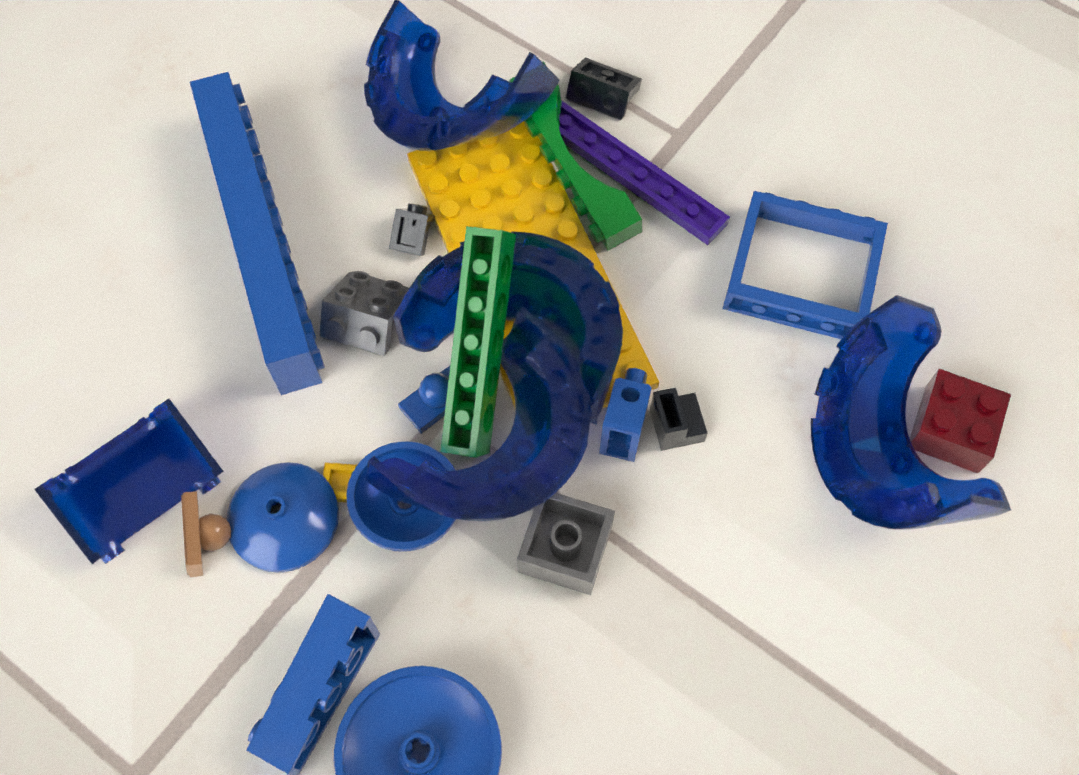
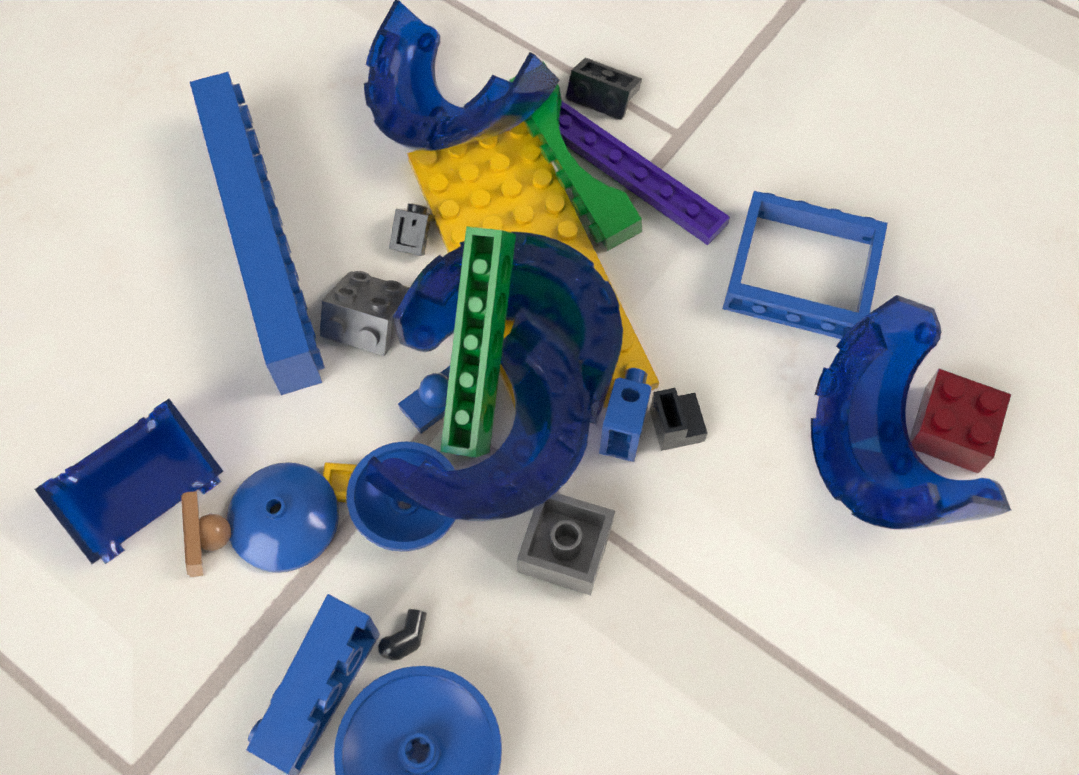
(406, 640): none -> black arm

